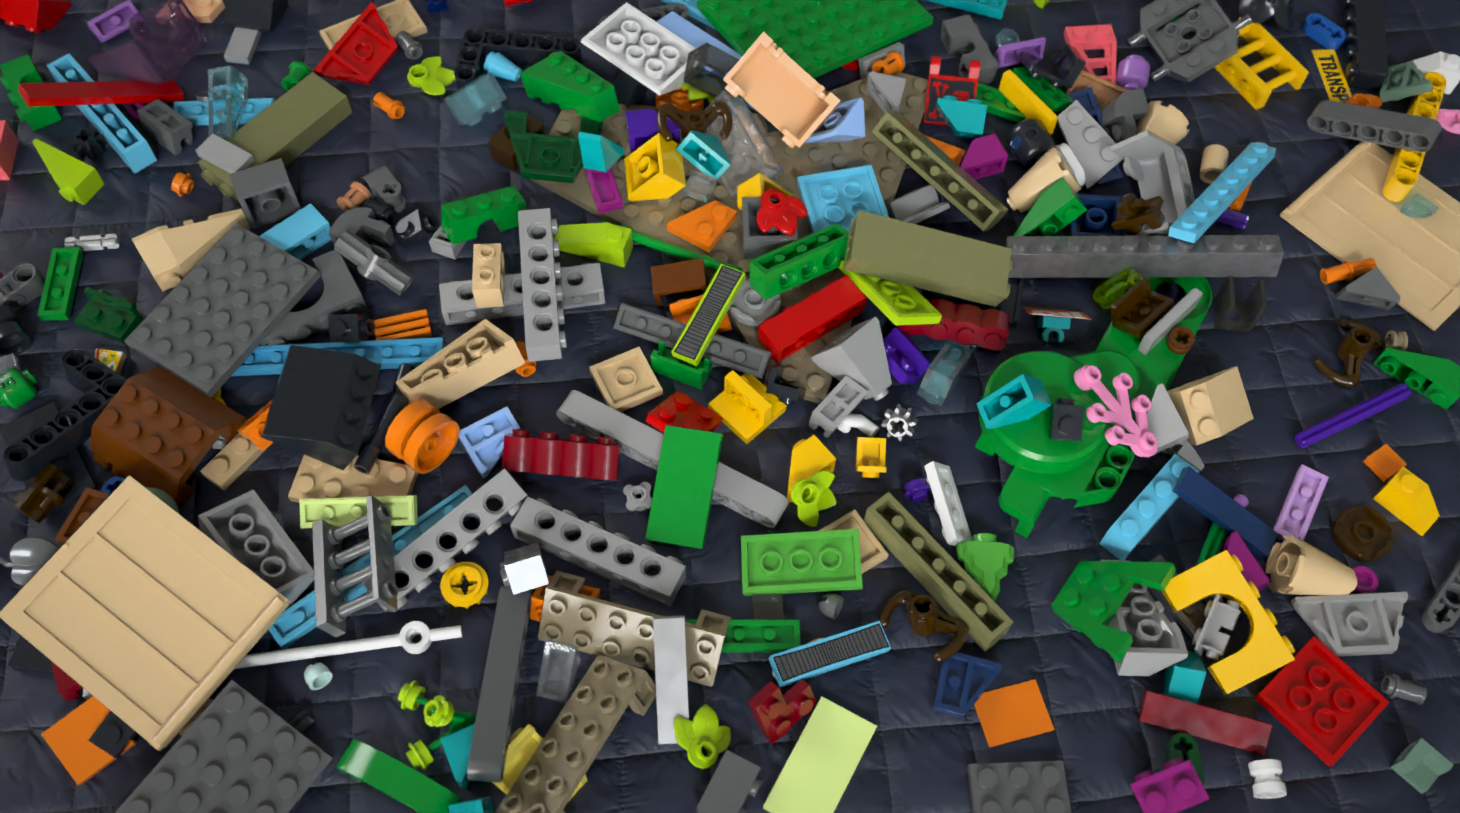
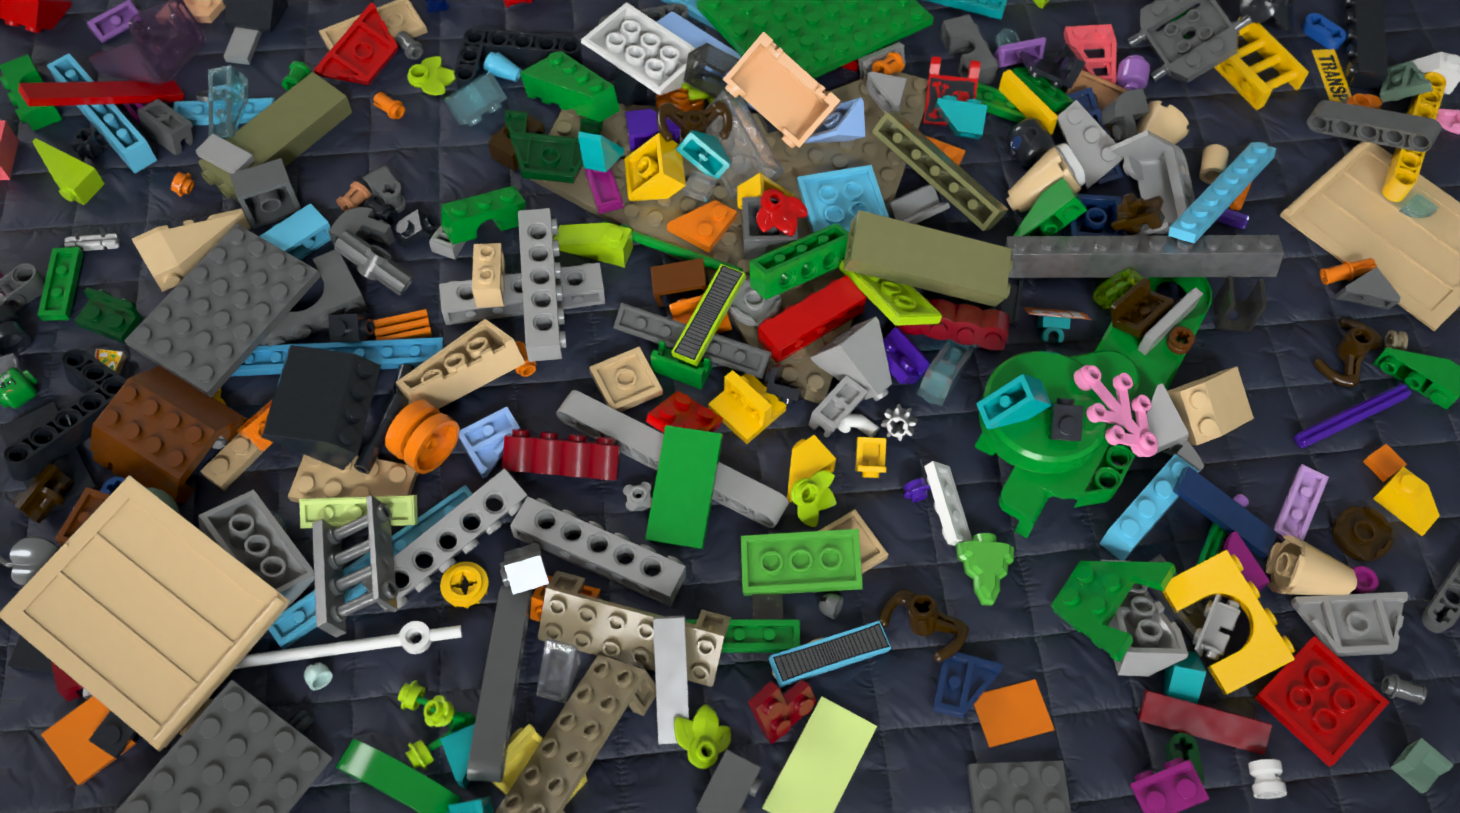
(937, 571): olive brick -> none
(984, 157): magenta slope -> none

